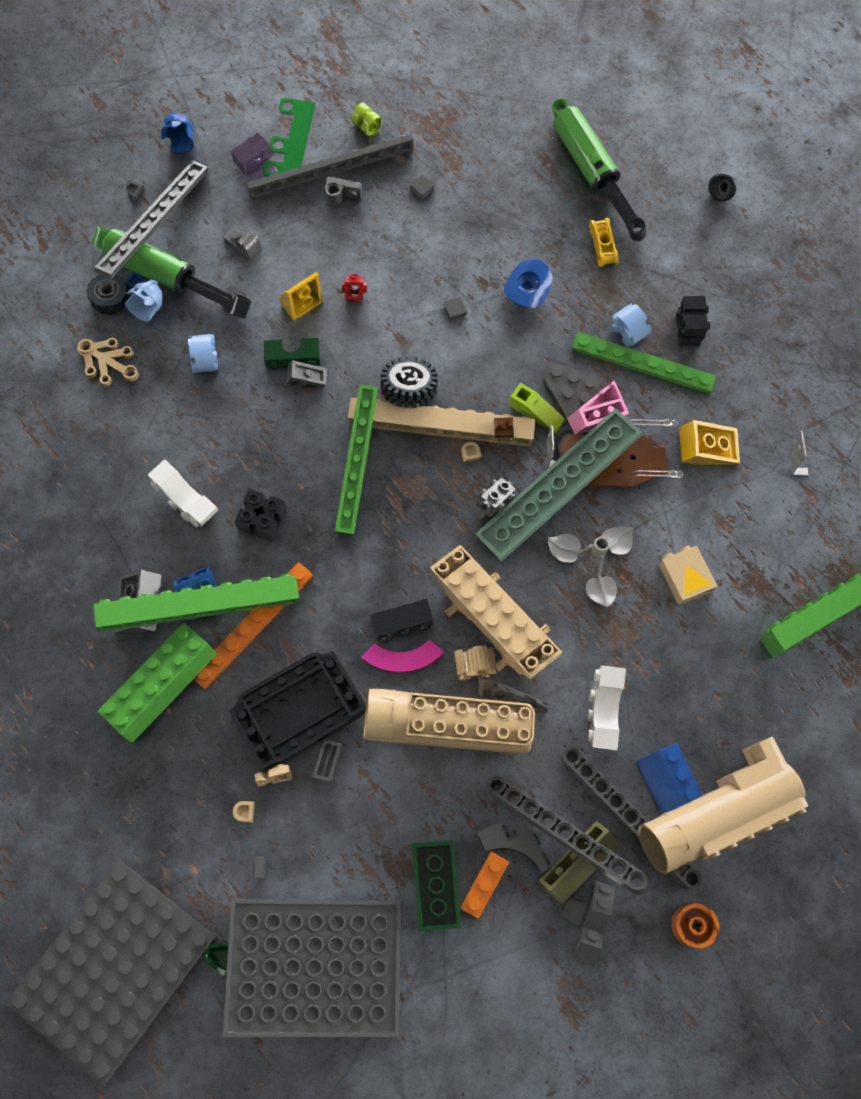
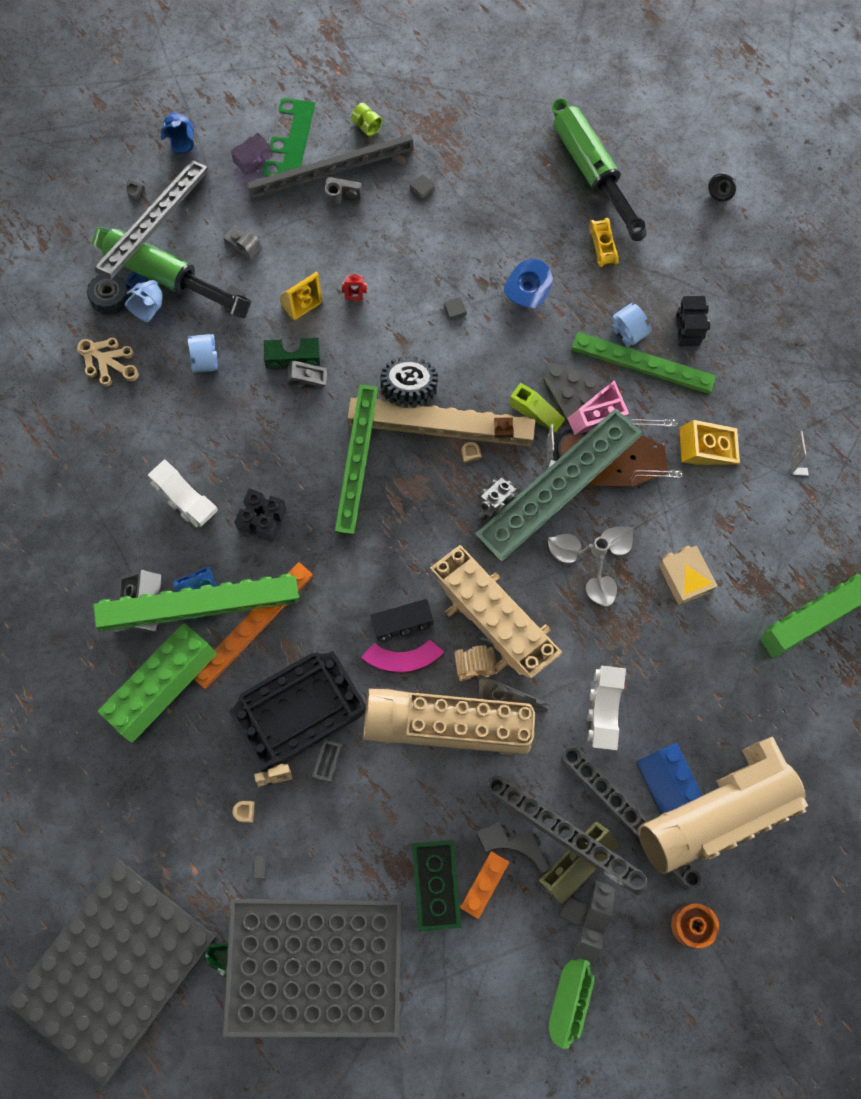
(571, 1003): none -> bright green brick

